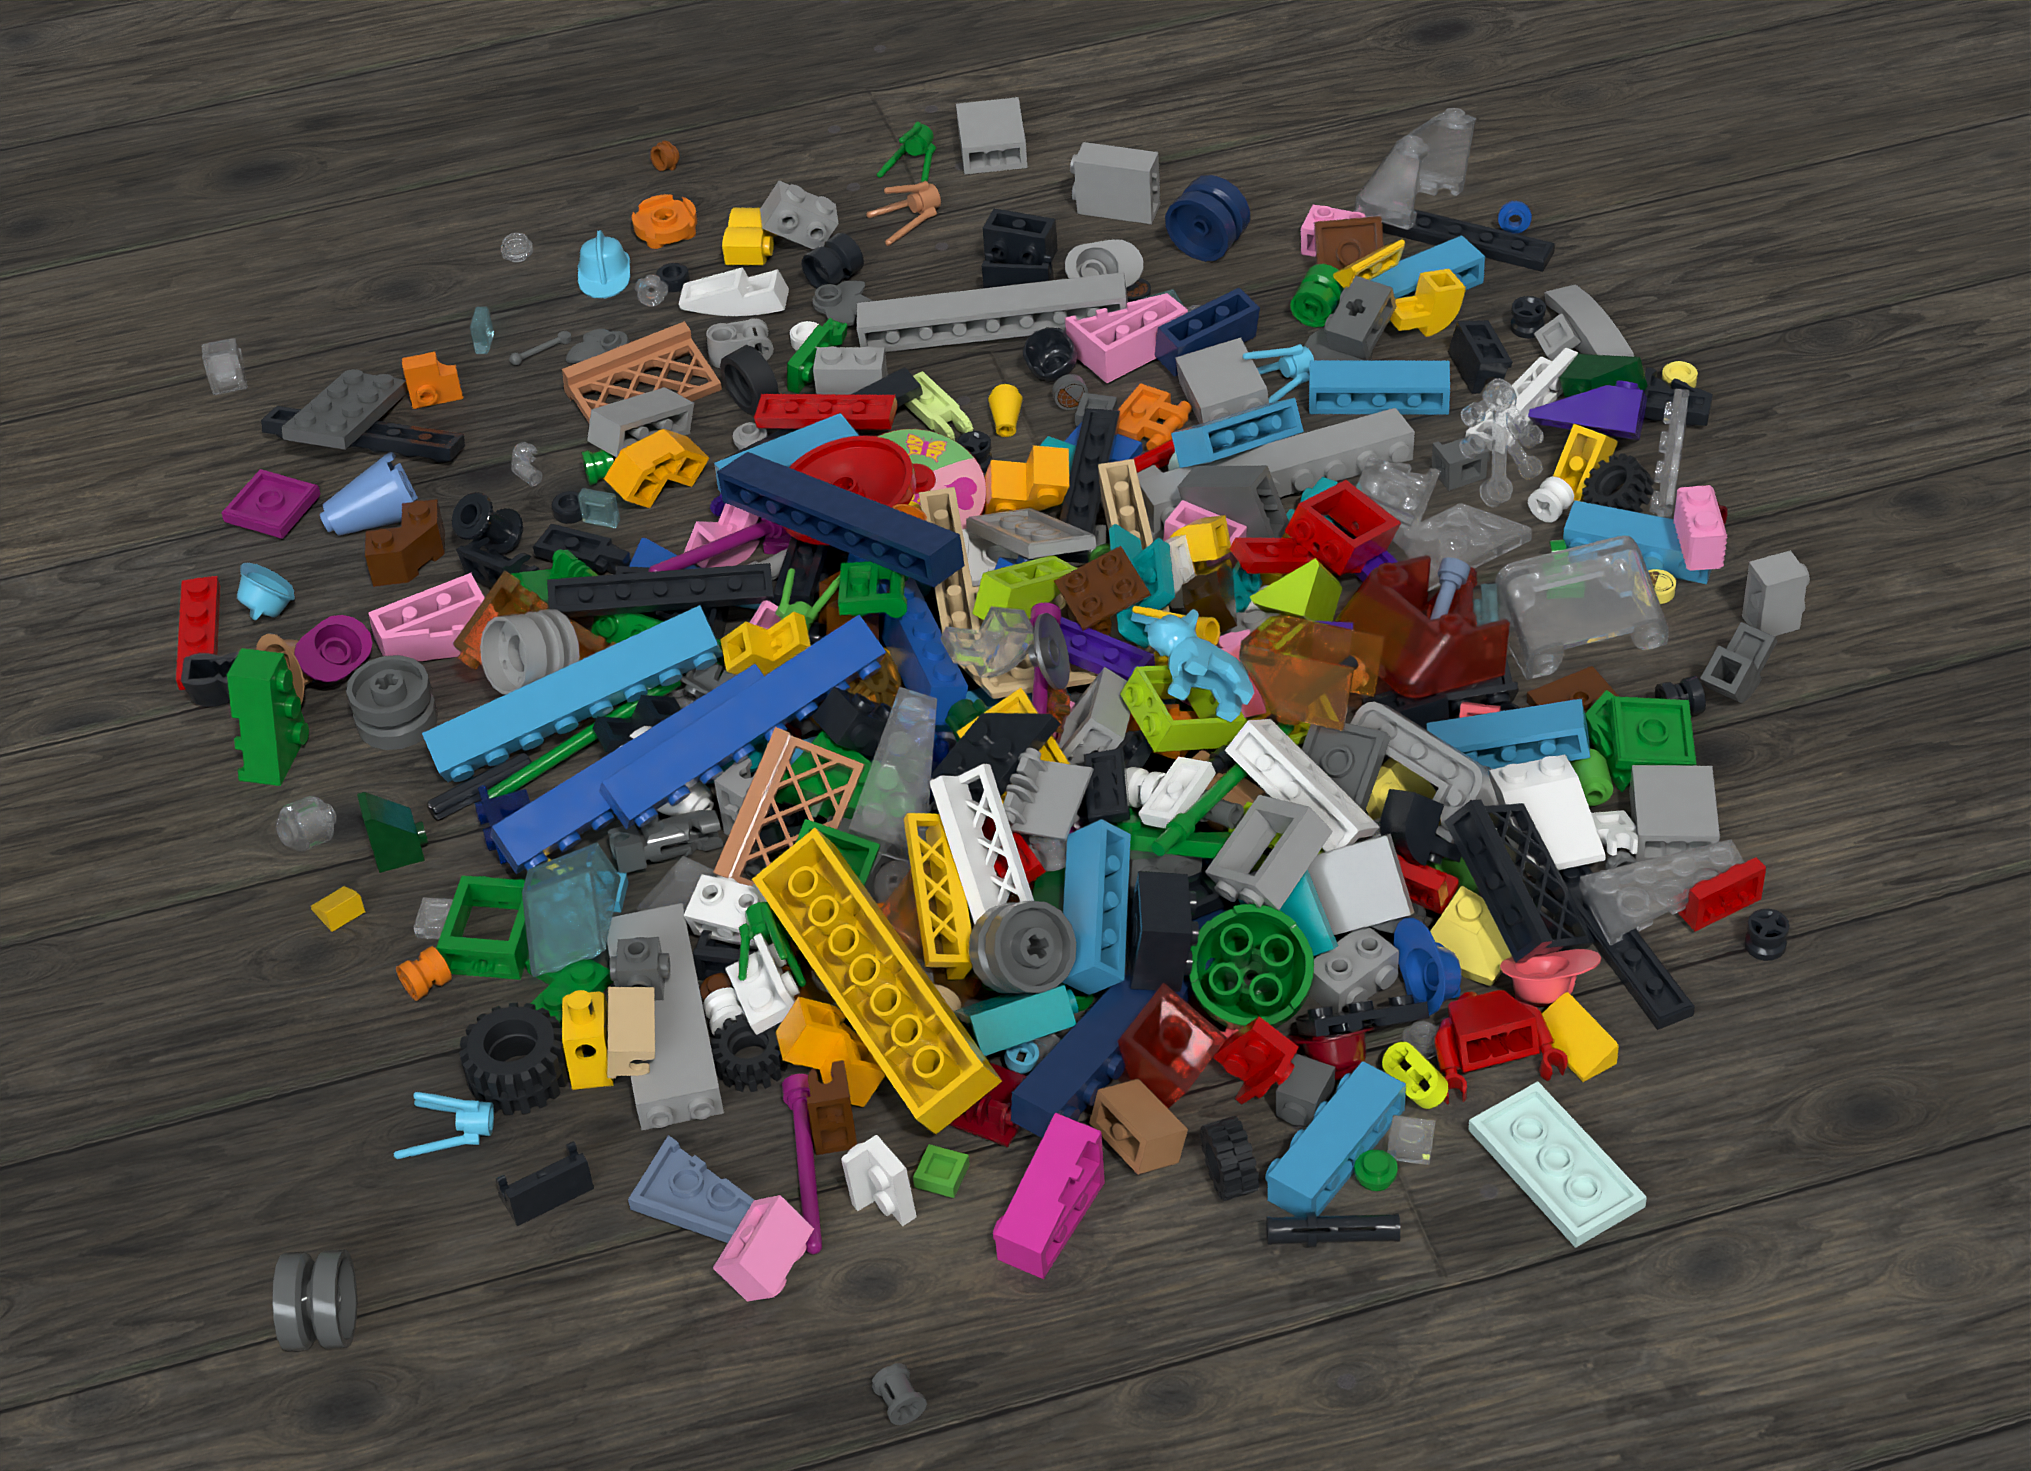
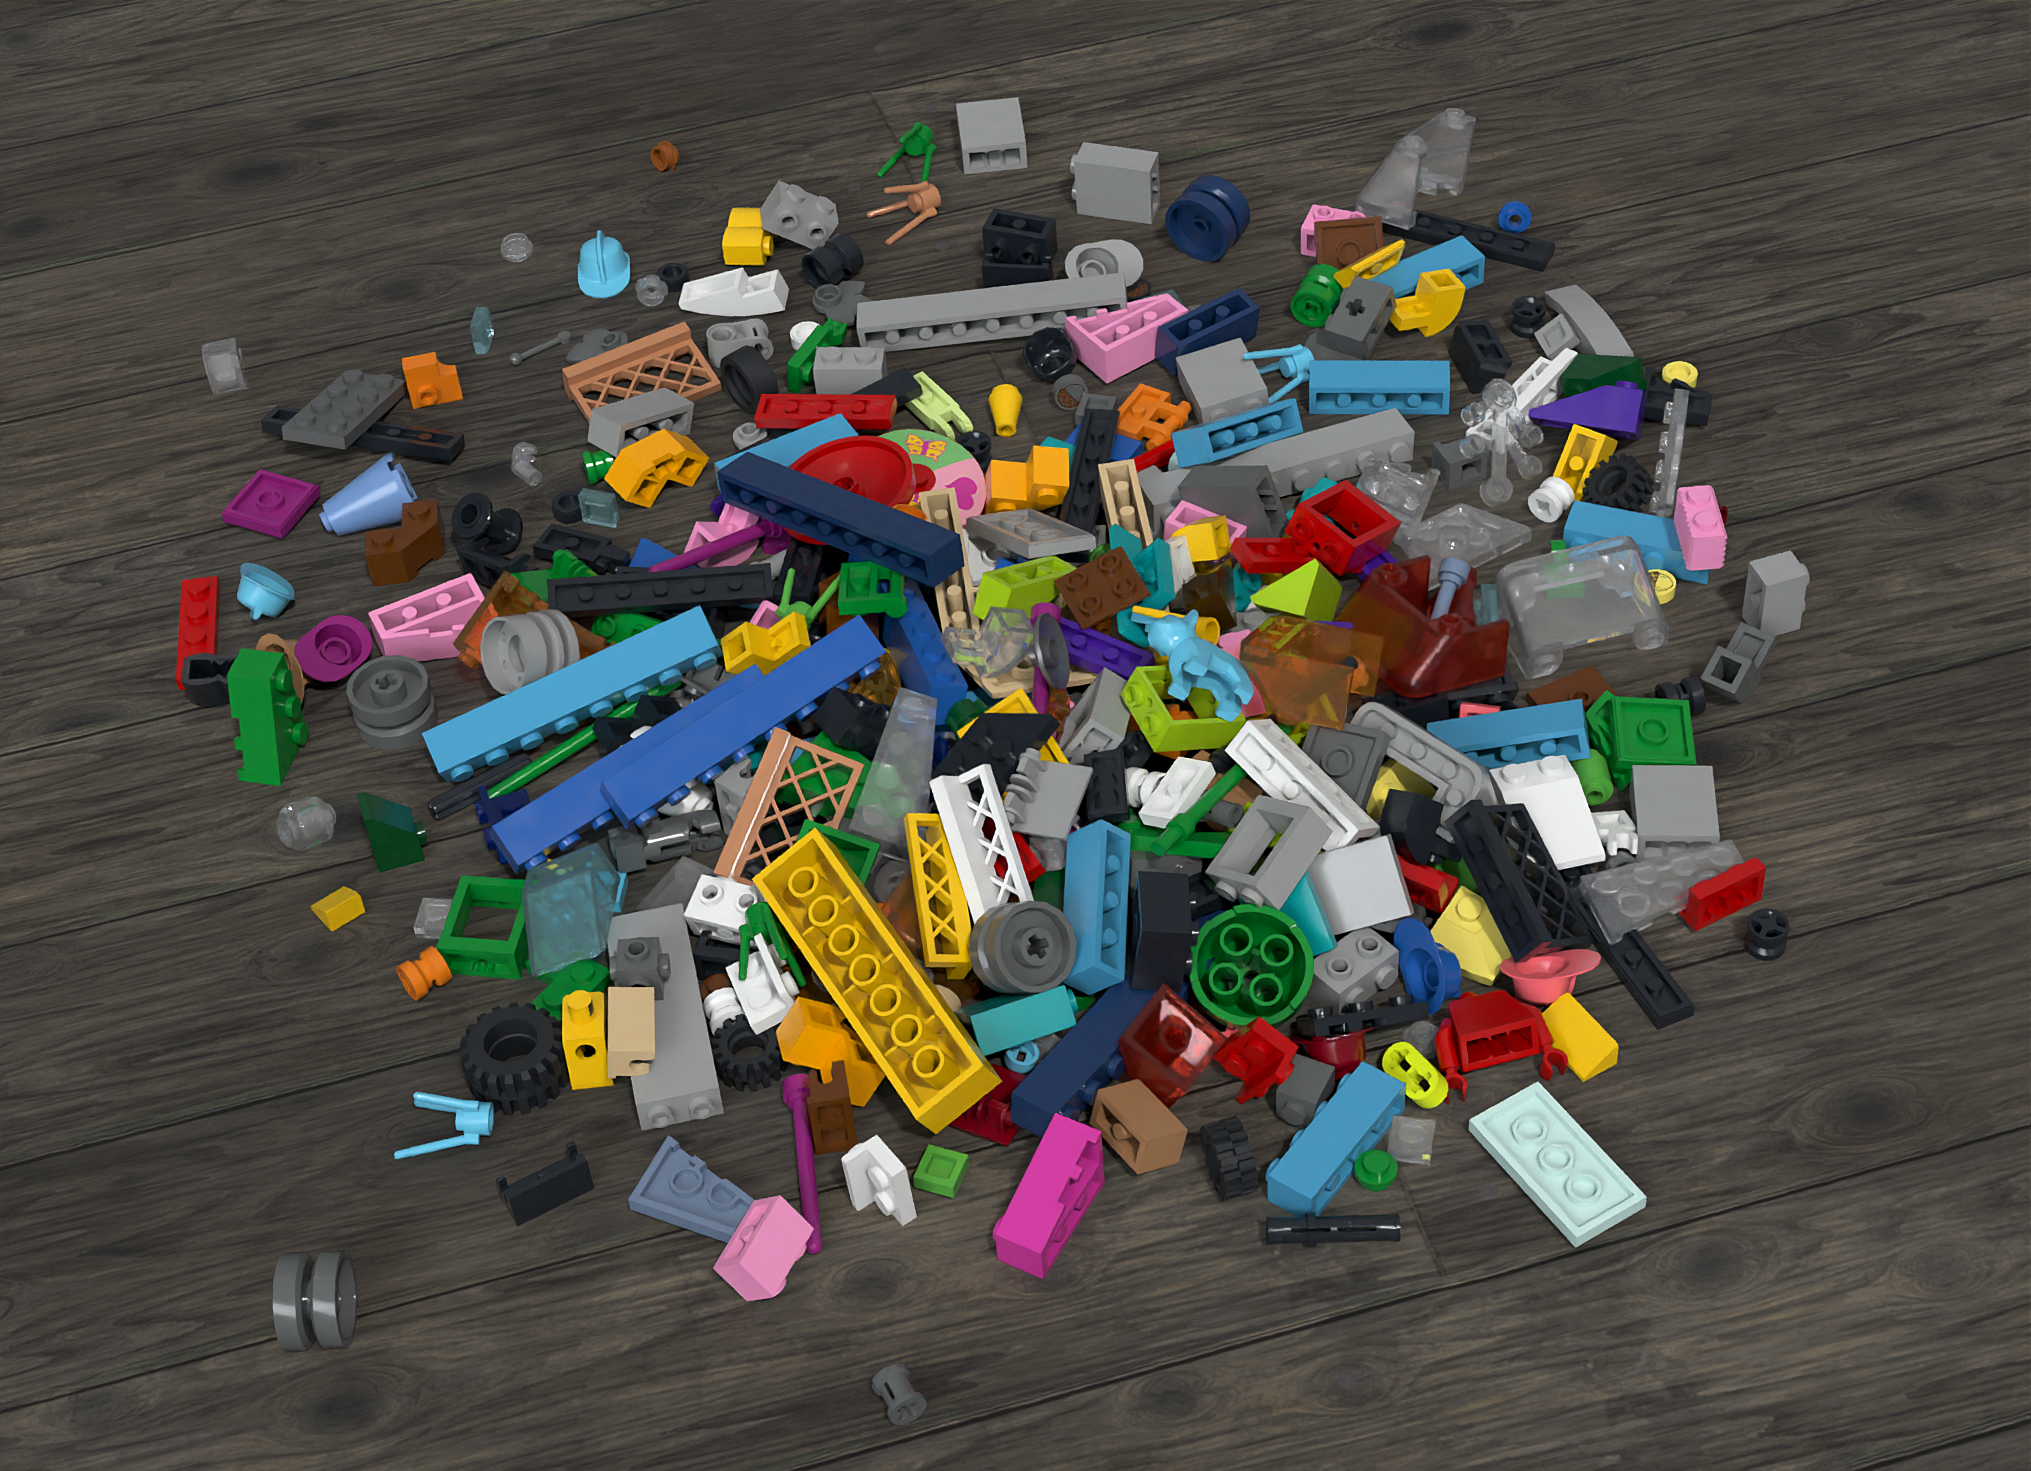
(679, 221): orange plate -> none

